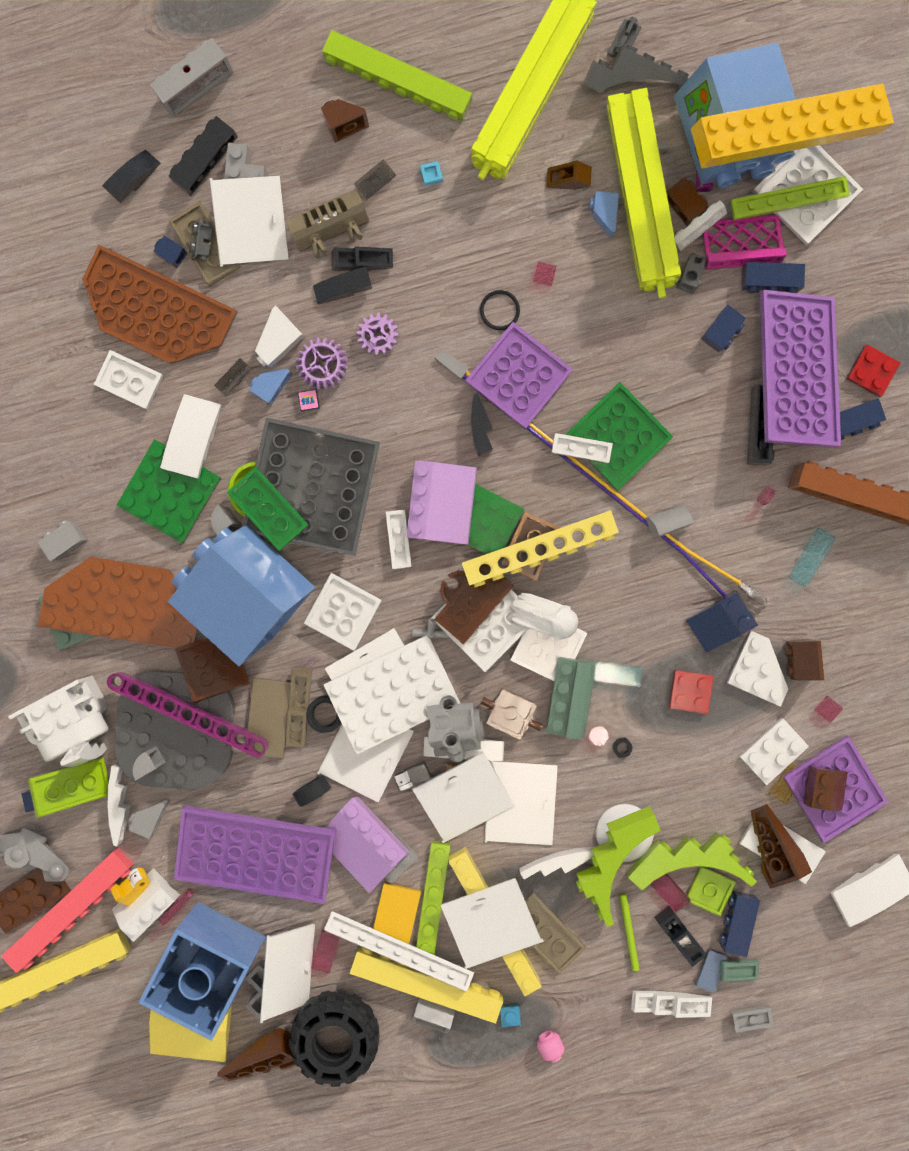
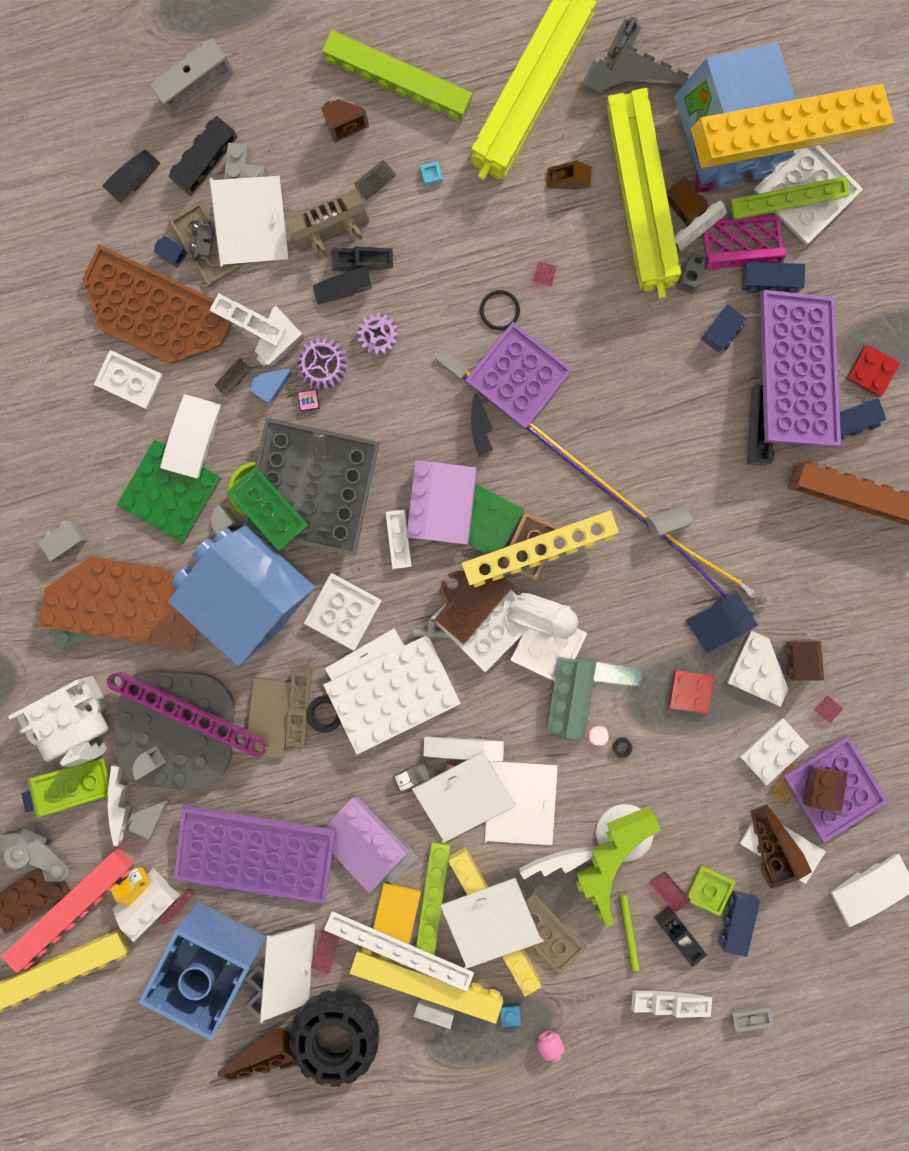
(176, 1040): light yellow slope -> none
(209, 670): reddish brown plate -> none
(247, 319): none -> white slope
(311, 790): black tyre -> none
(367, 771): white piece -> none
(454, 728): light grey piece -> none
(511, 714): plate -> none
(582, 448): white plate -> none
(604, 210): medium blue slope -> none
(631, 429): green plate -> none
(687, 853): lime arch -> none
(710, 970): sand blue tile -> none
(739, 970): sand green tile -> none
(766, 495): clear pink tile -> none
(812, 557): clear light blue tile -> none

